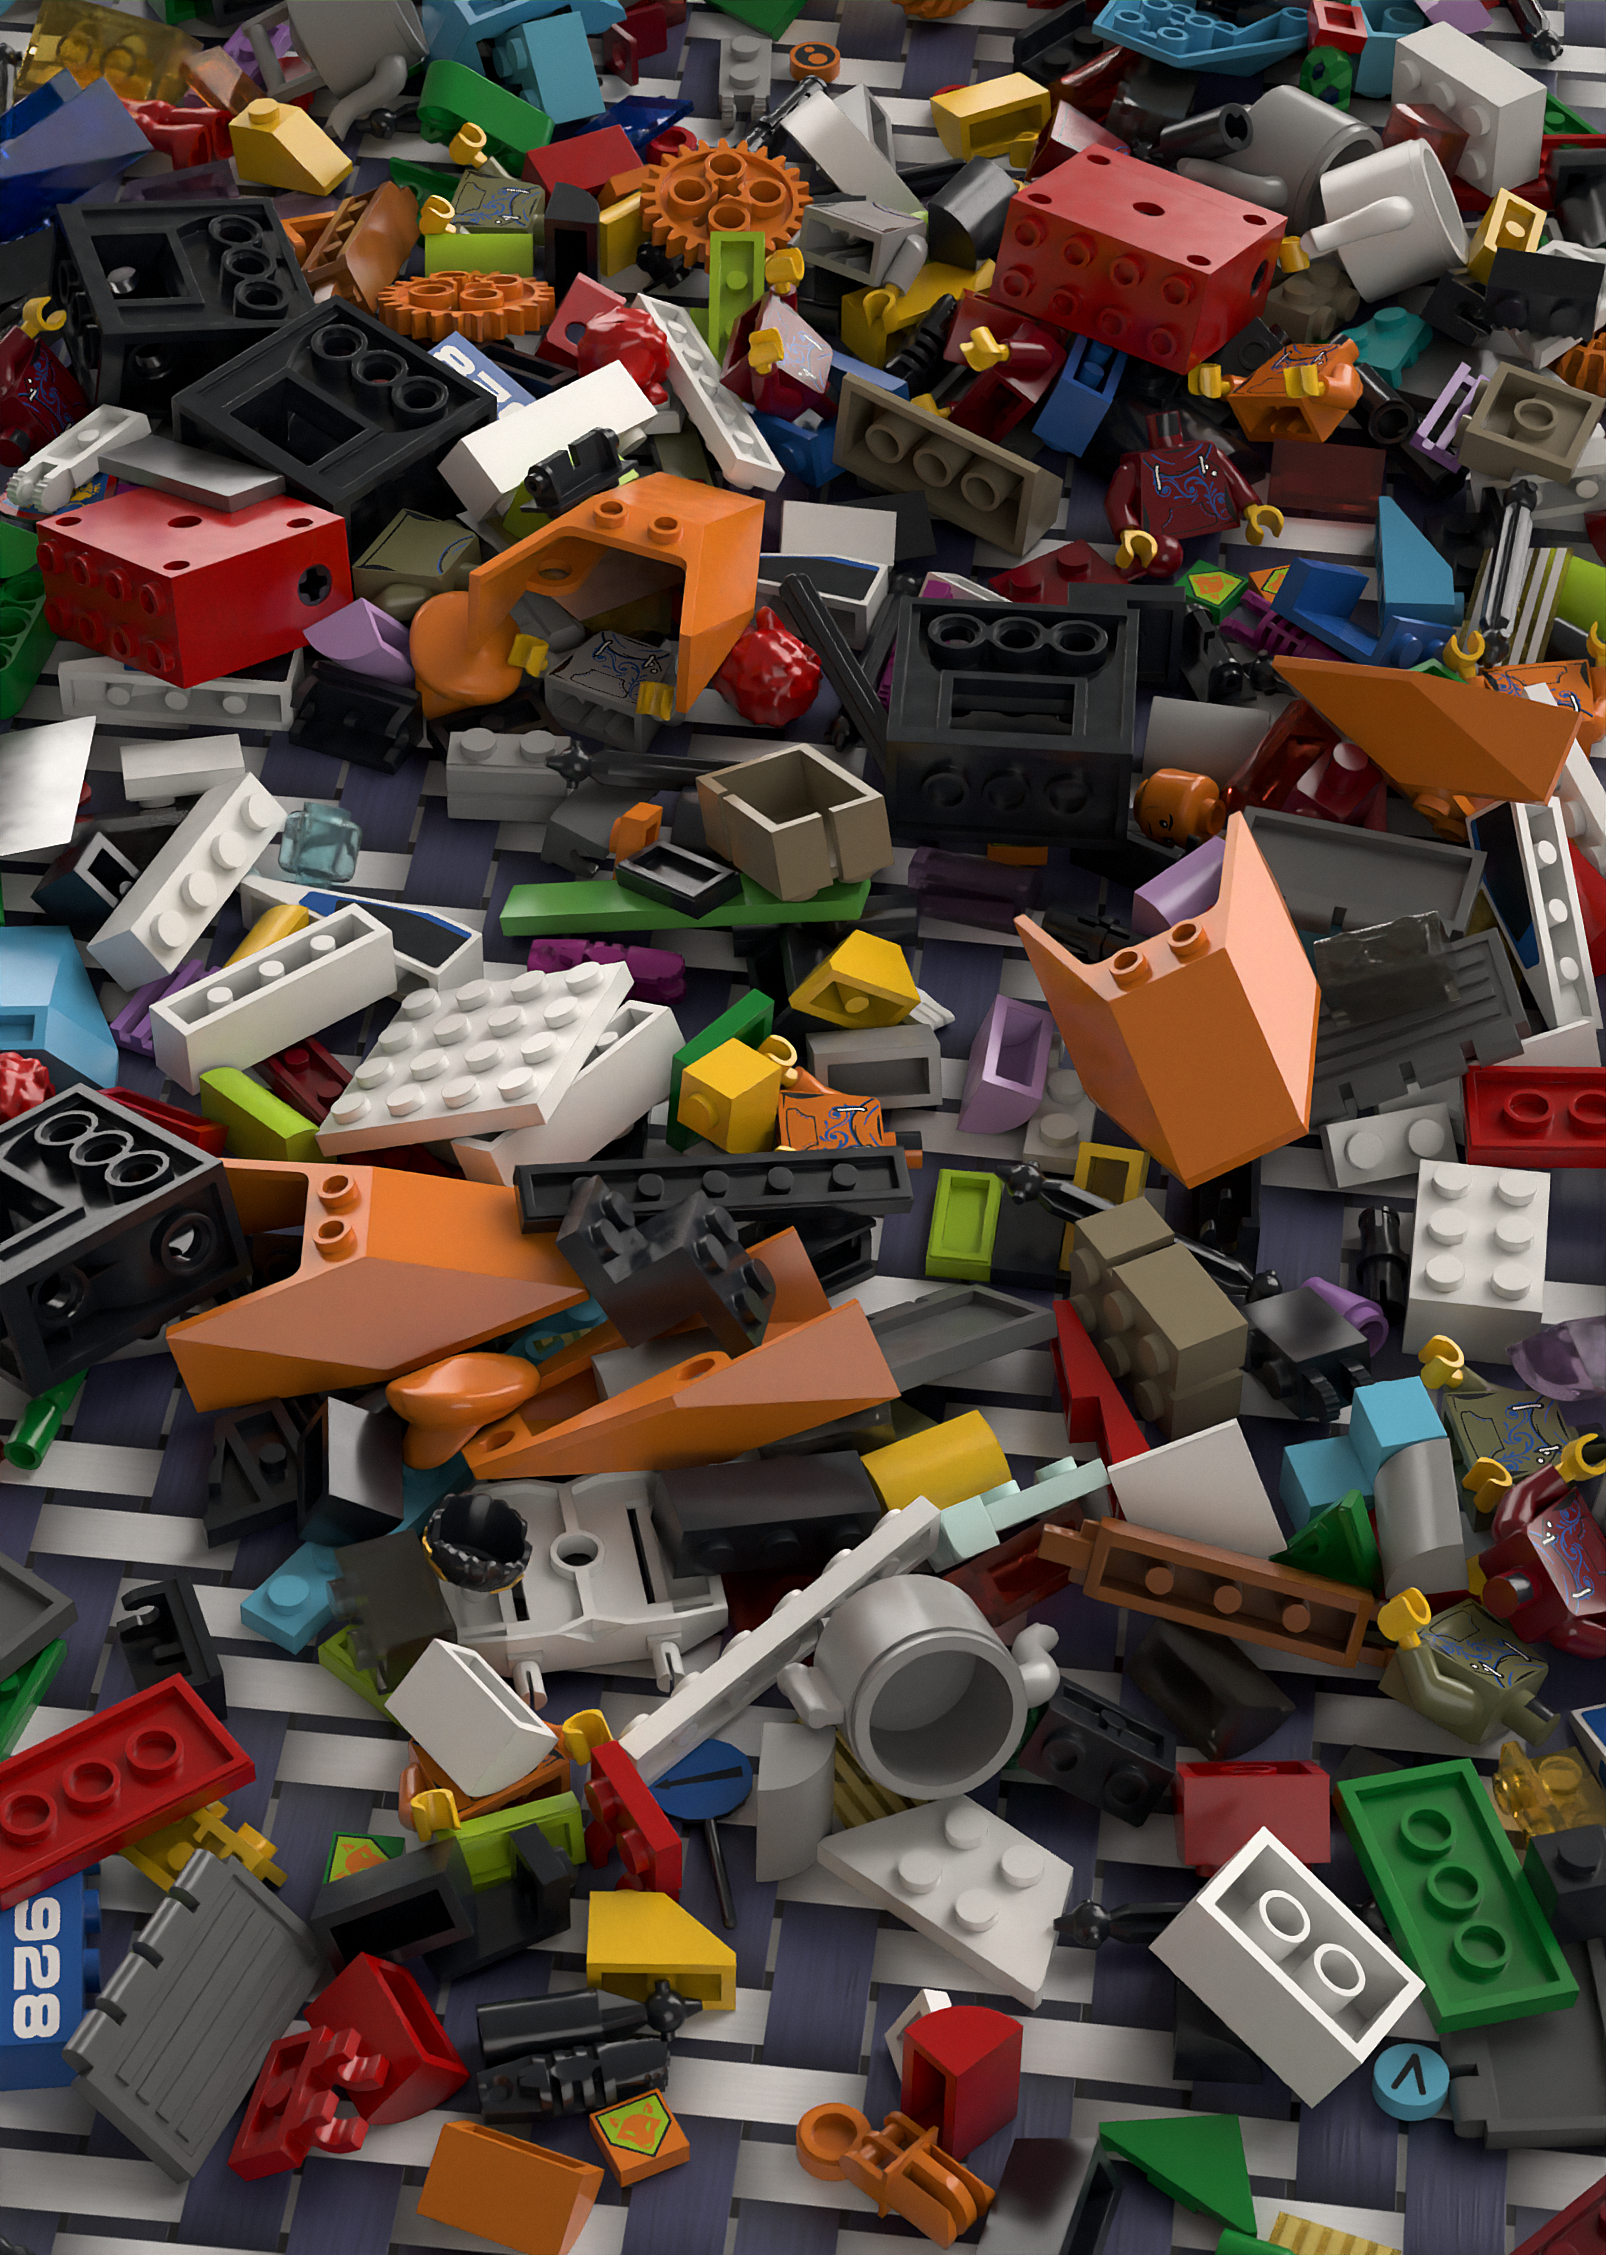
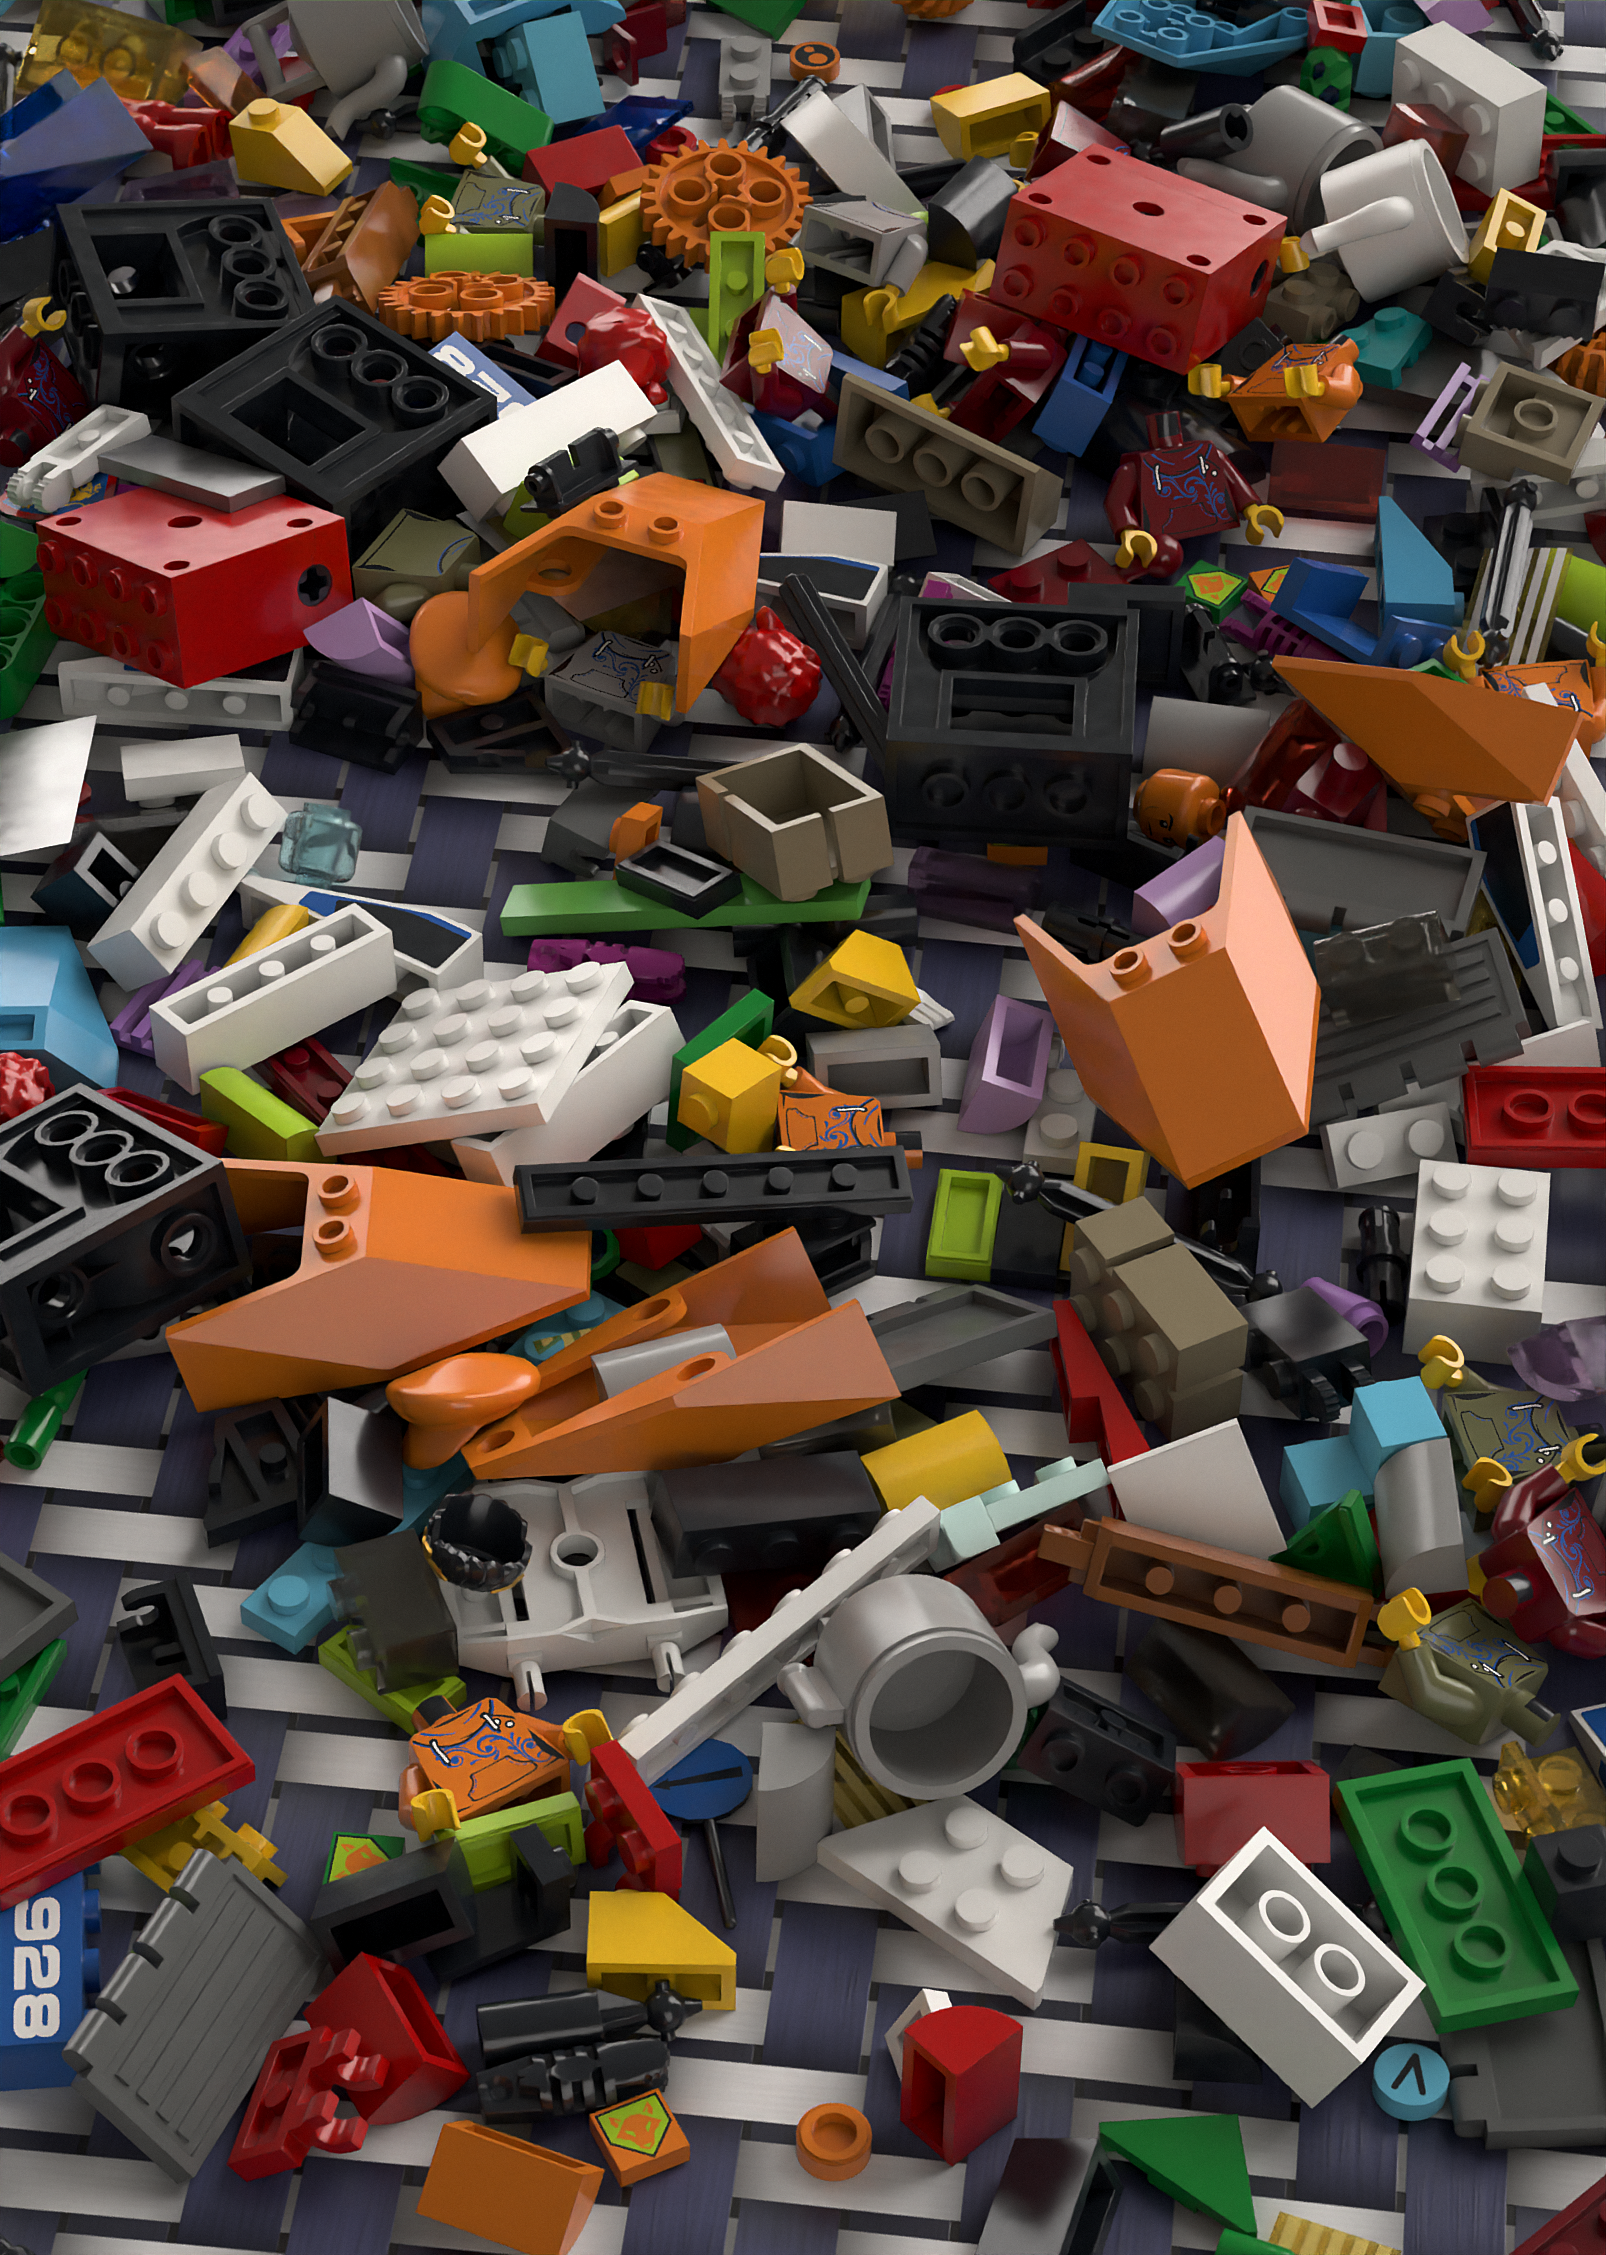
(470, 1720): white brick -> none
(504, 775): light grey brick -> none
(666, 1267): black bracket -> none
(919, 2182): orange arm -> none
(1382, 415): black piece -> none

